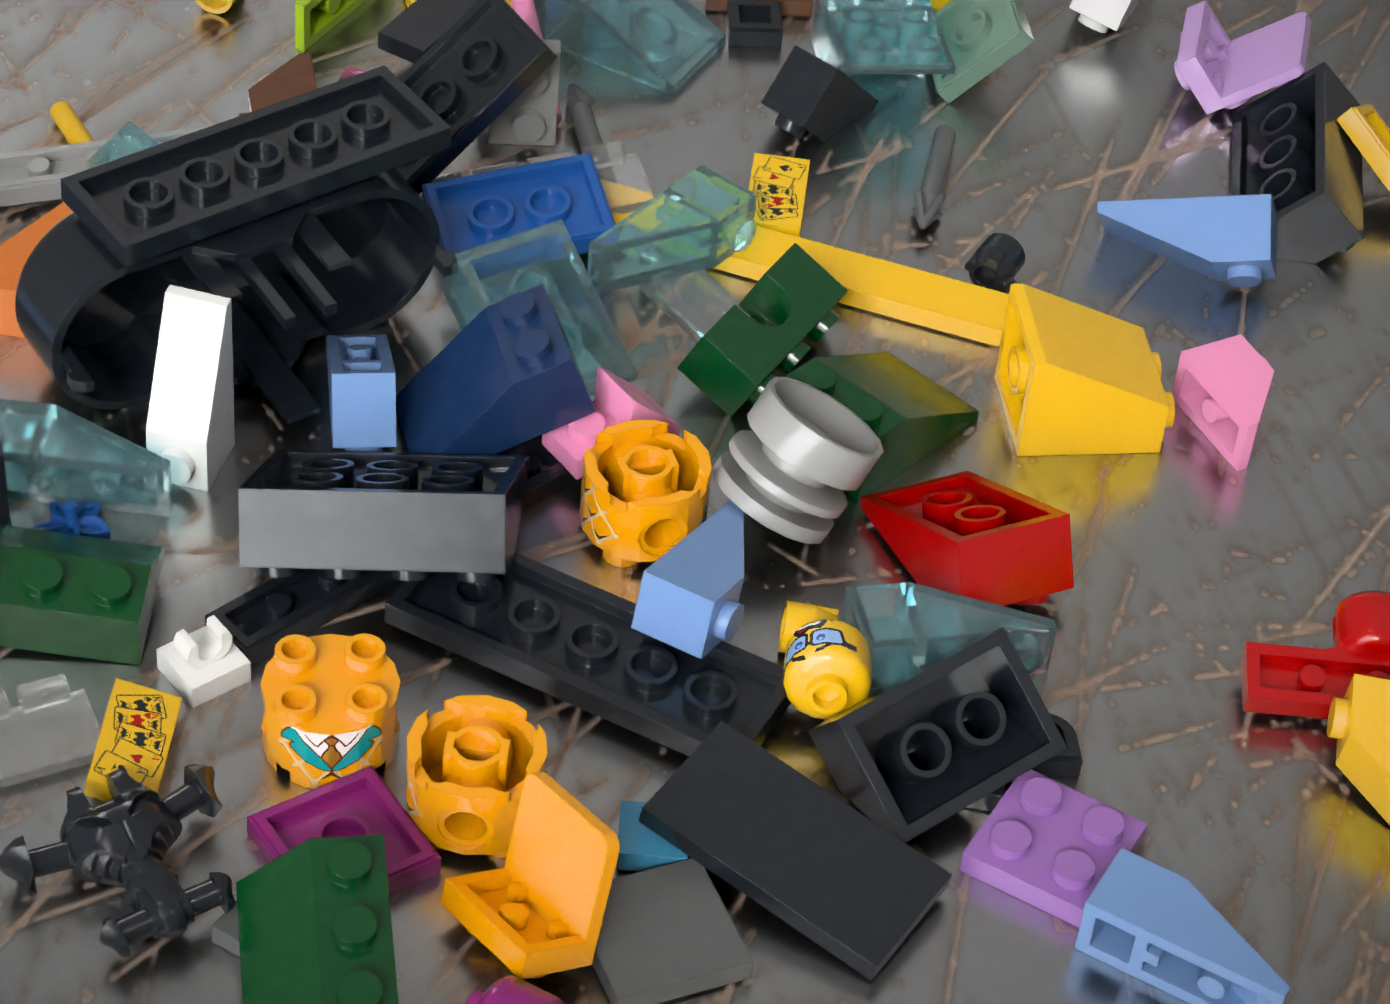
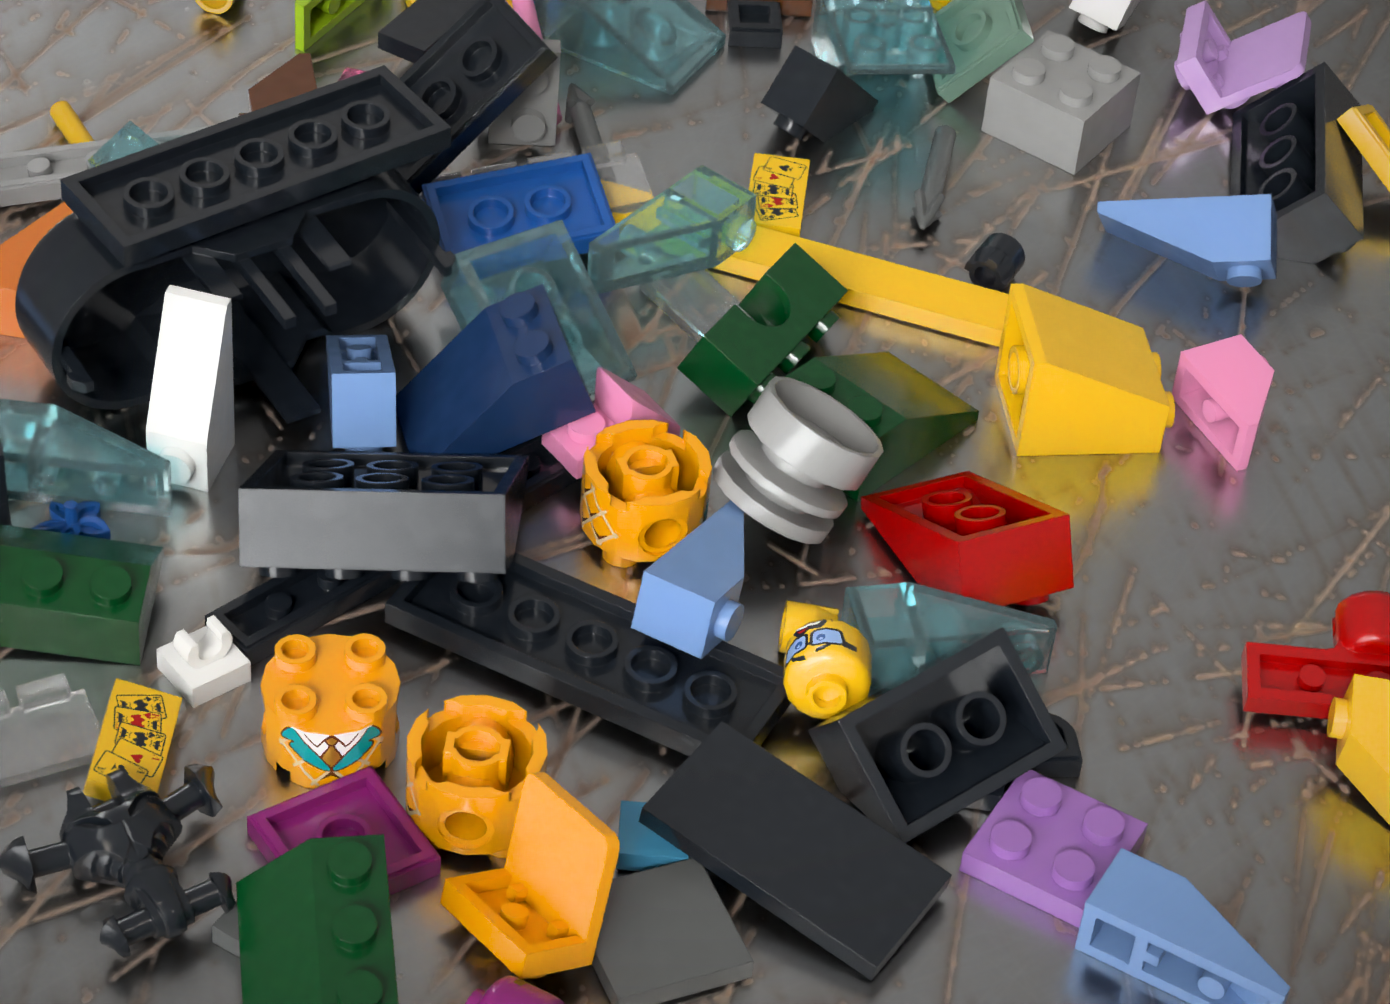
(1060, 101): none -> light grey brick

